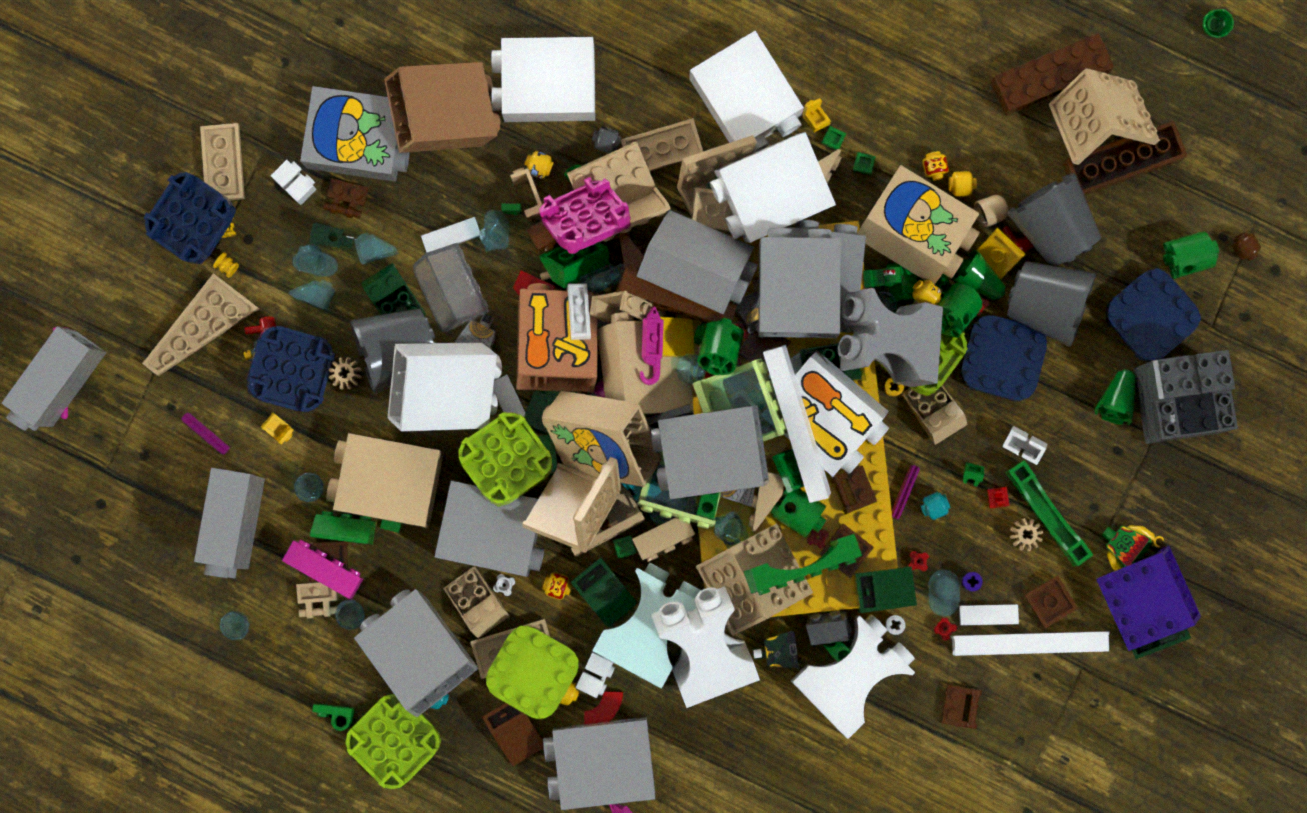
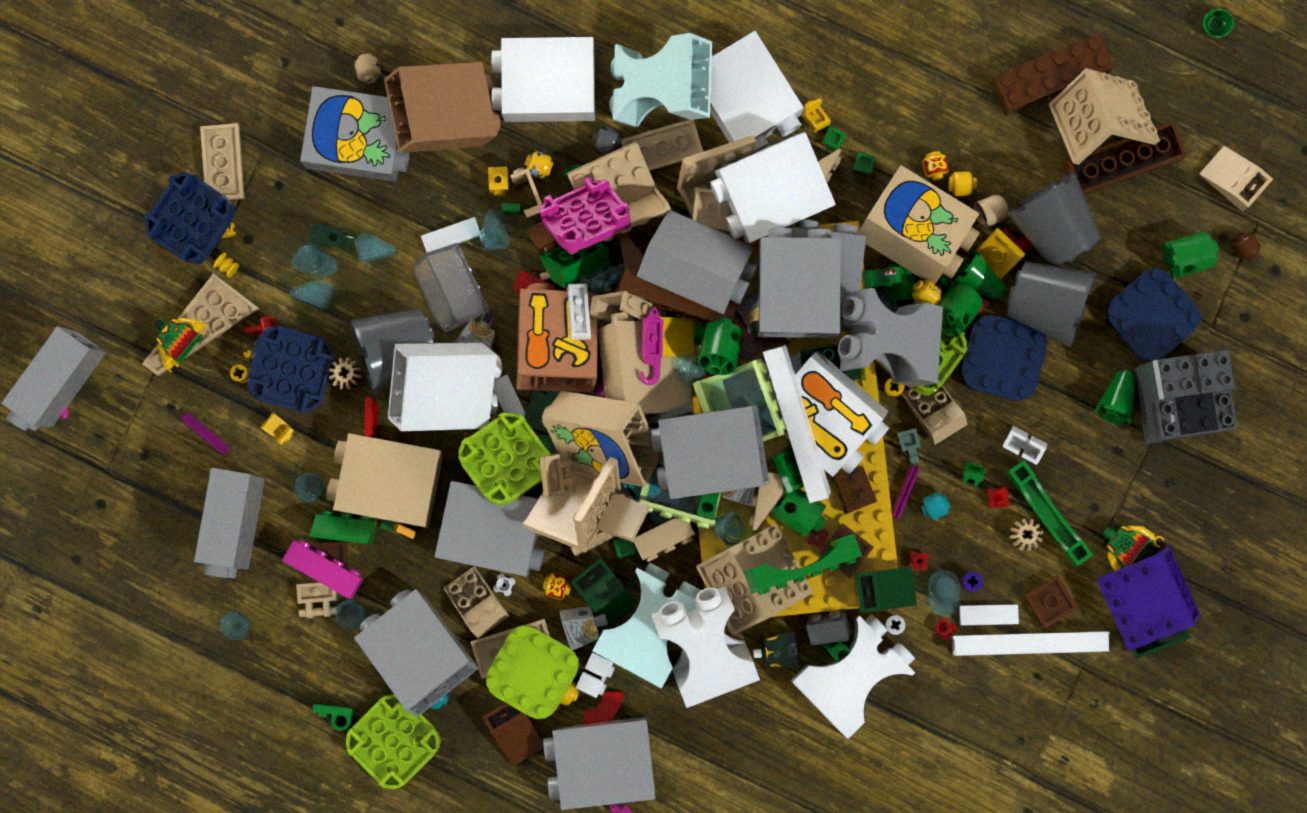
(177, 339): none -> torso
(235, 371): none -> yellow bush
(293, 182): white piece -> none
(346, 193): reddish brown plate -> none
(367, 68): none -> tan head
(371, 417): none -> red tile
(390, 292): dark green slope -> none
(403, 530): none -> light orange tile
(498, 180): none -> yellow brick
(552, 476): none -> tan plate
(581, 626): none -> light grey torso
(623, 517): none -> tan tile
(673, 78): none -> light aqua brick
(909, 442): none -> sand green plate
(955, 703): reddish brown plate -> none
(1235, 178): none -> tan slope

